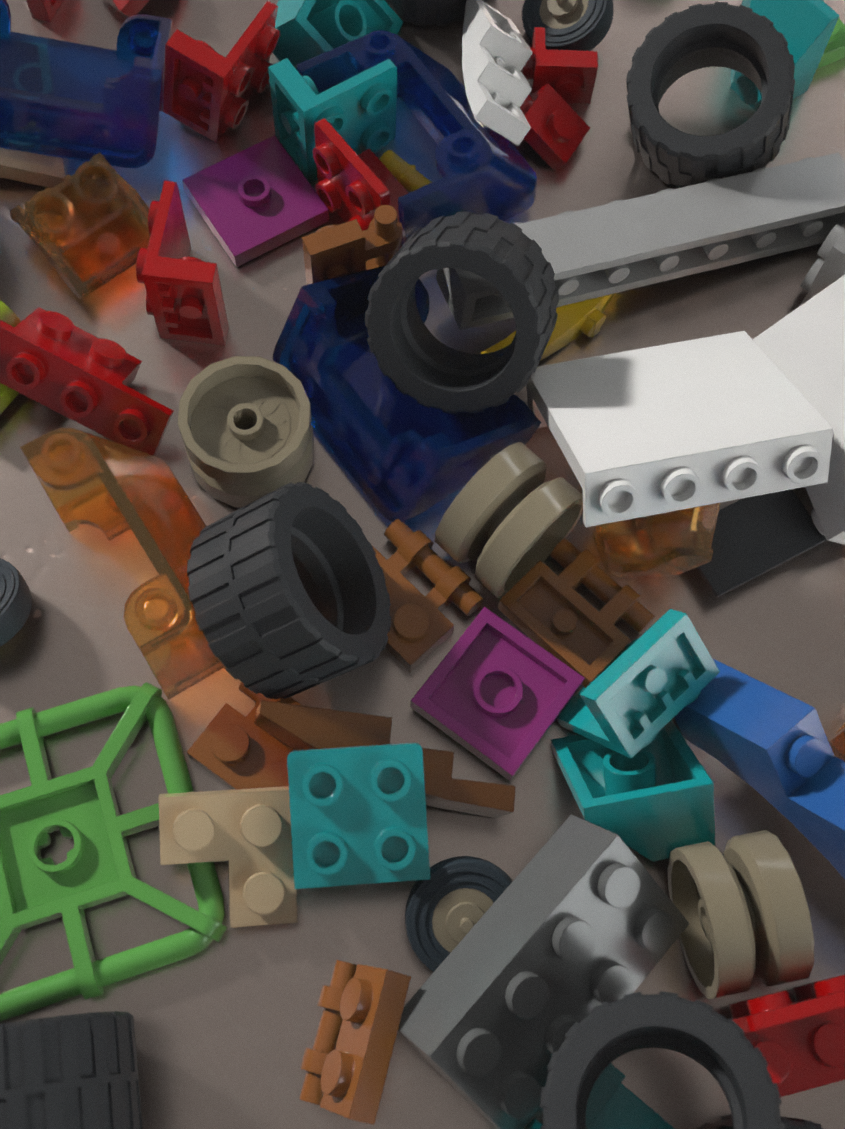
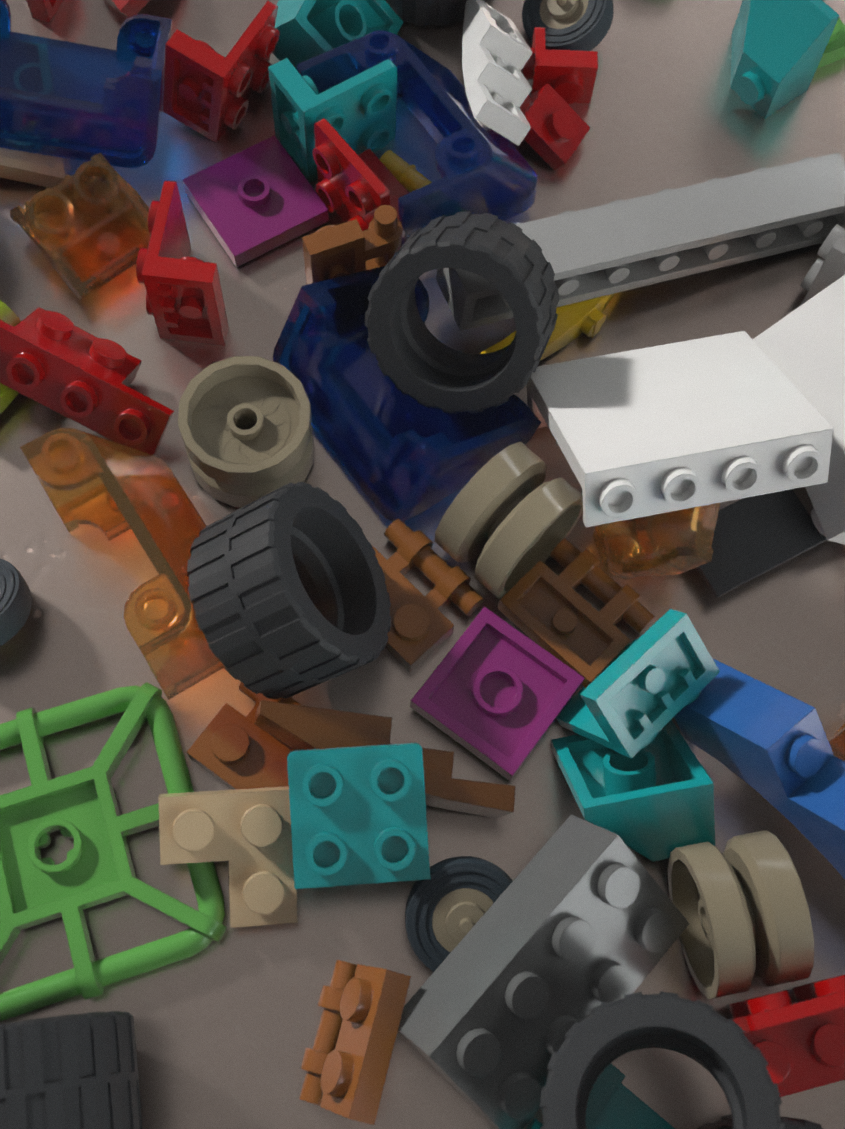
(701, 39): black tyre -> none

